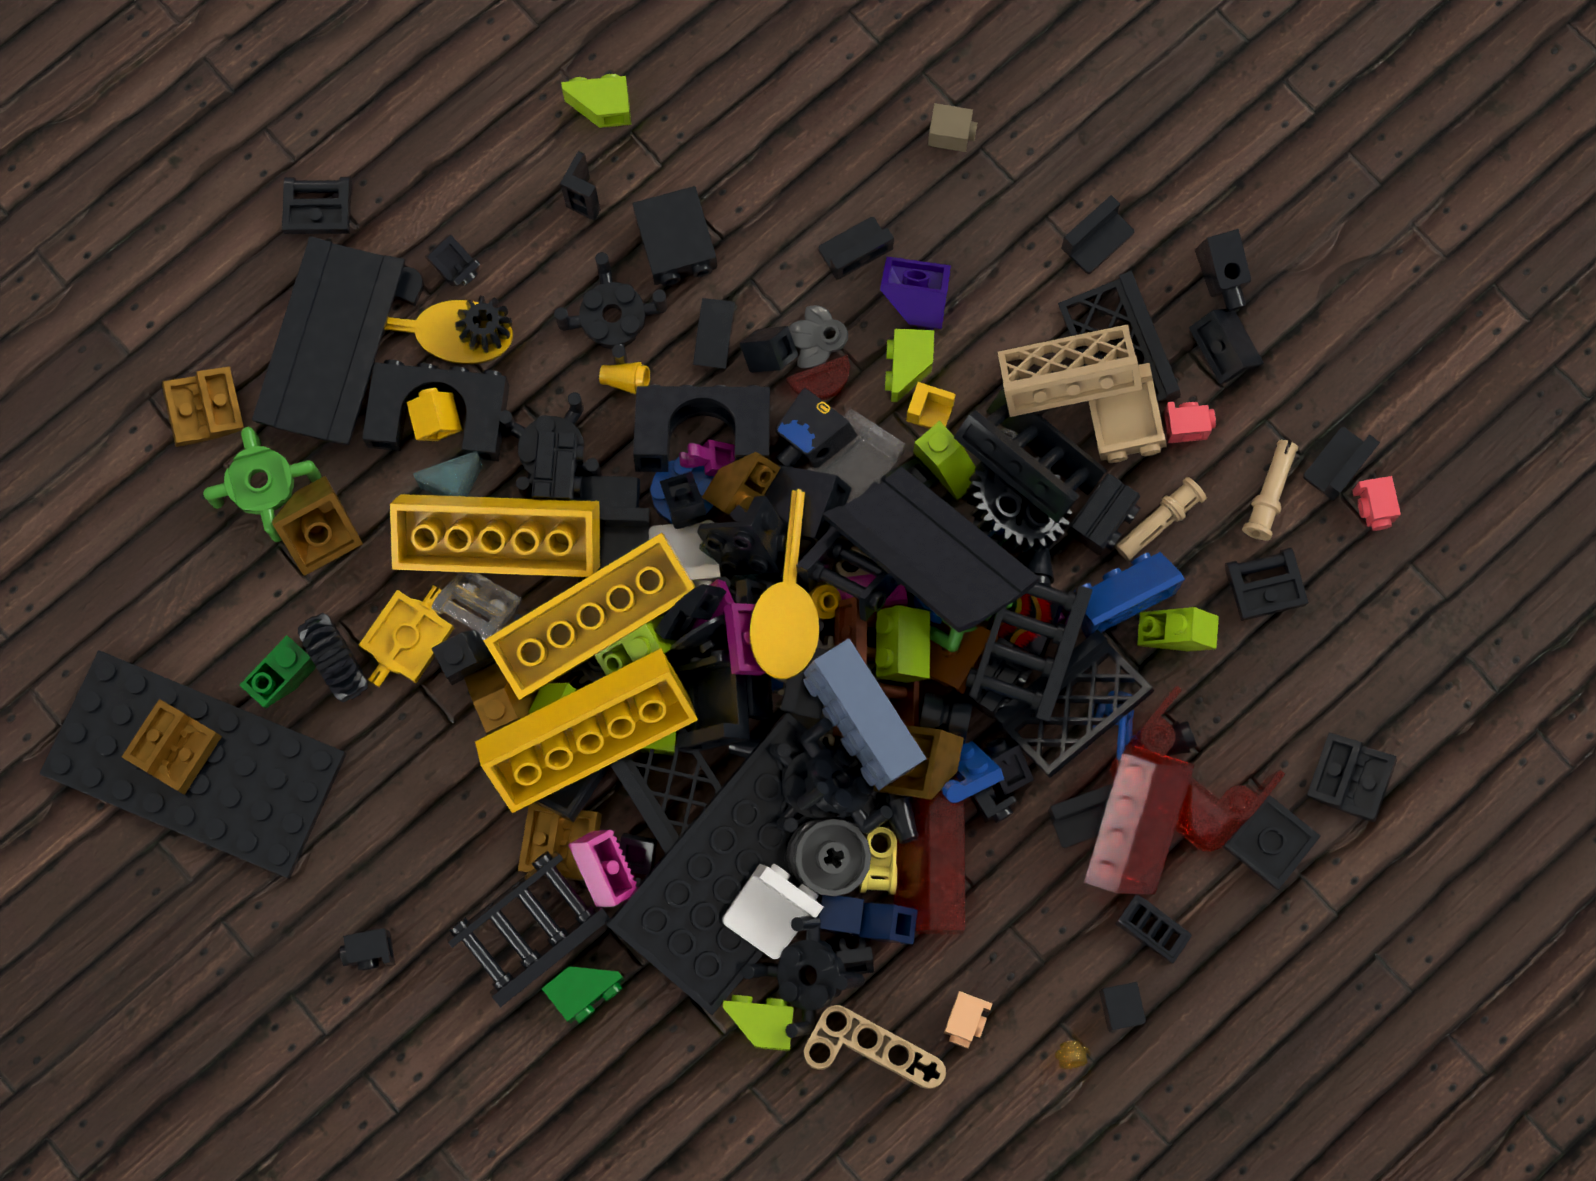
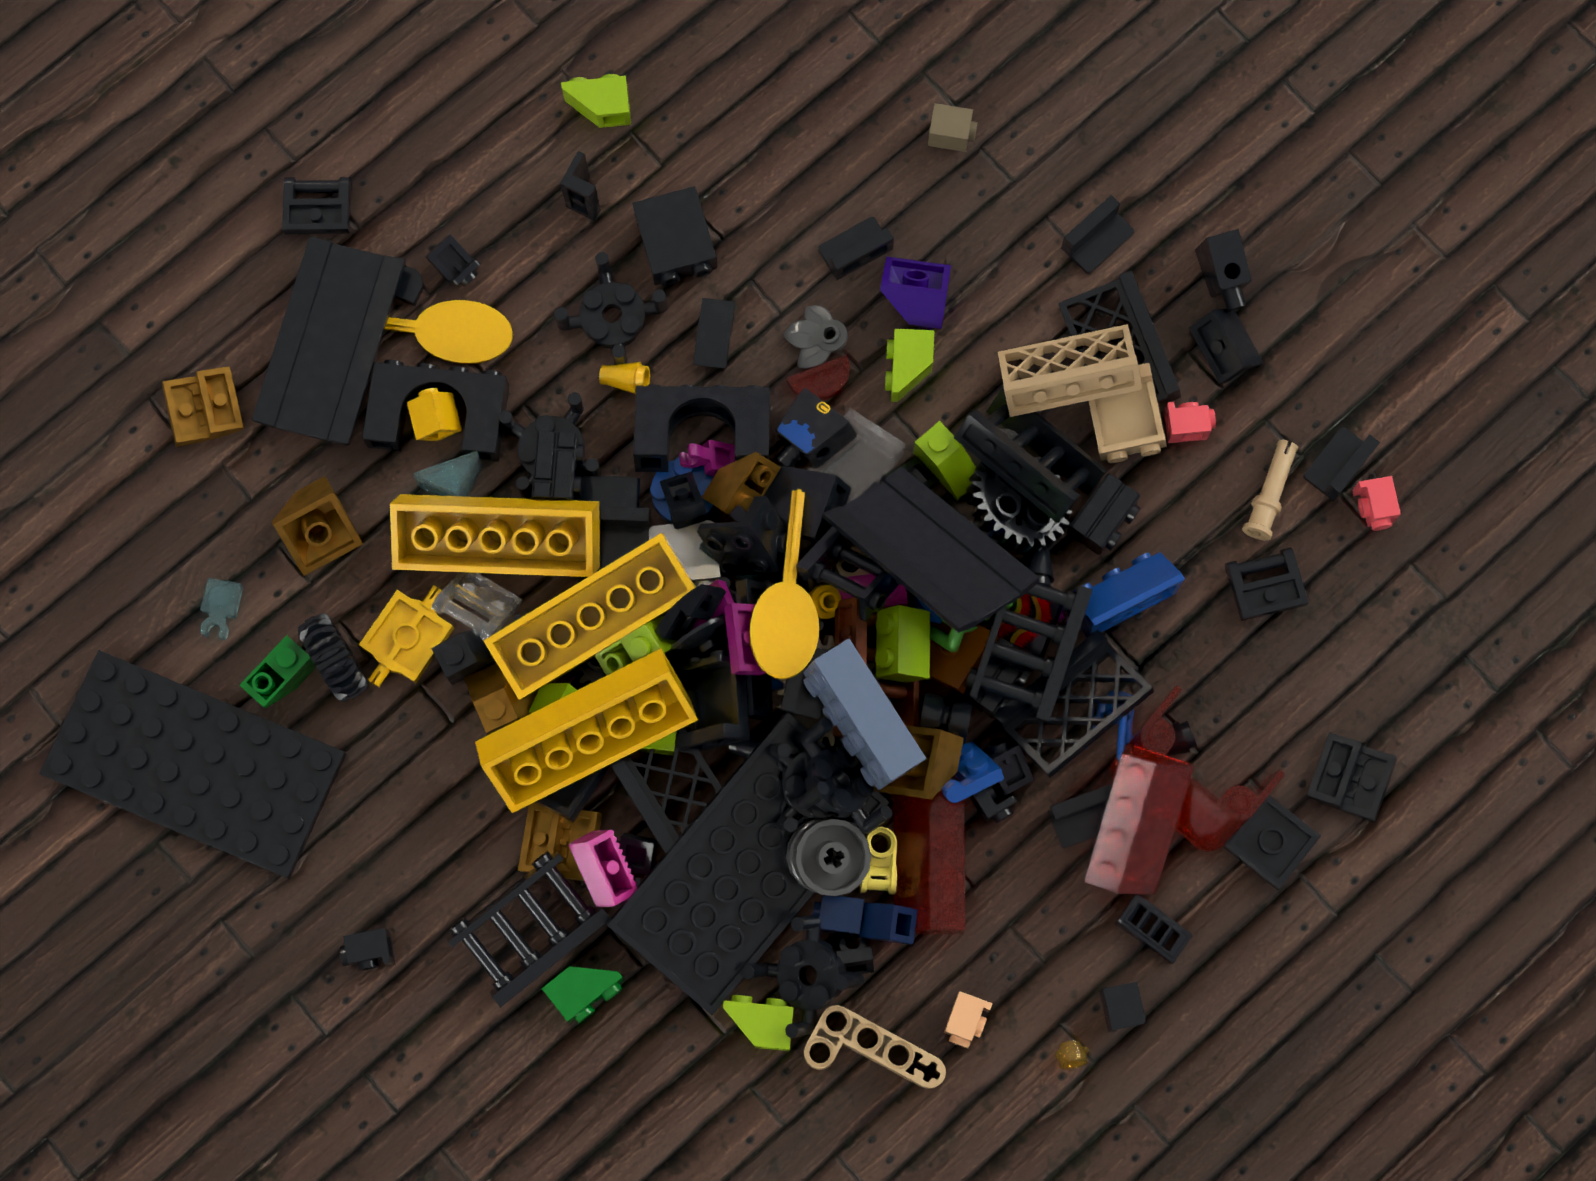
(171, 746): pearl gold slope -> none
(220, 601): none -> clear light blue plate
(264, 499): bright green plate -> none
(495, 327): black gear -> none
(766, 908): white bracket -> none
(768, 349): black panel -> none
(902, 818): black cone -> none
(930, 406): yellow panel -> none
(1171, 509): tan pin -> none
(1178, 629): lime slope -> none

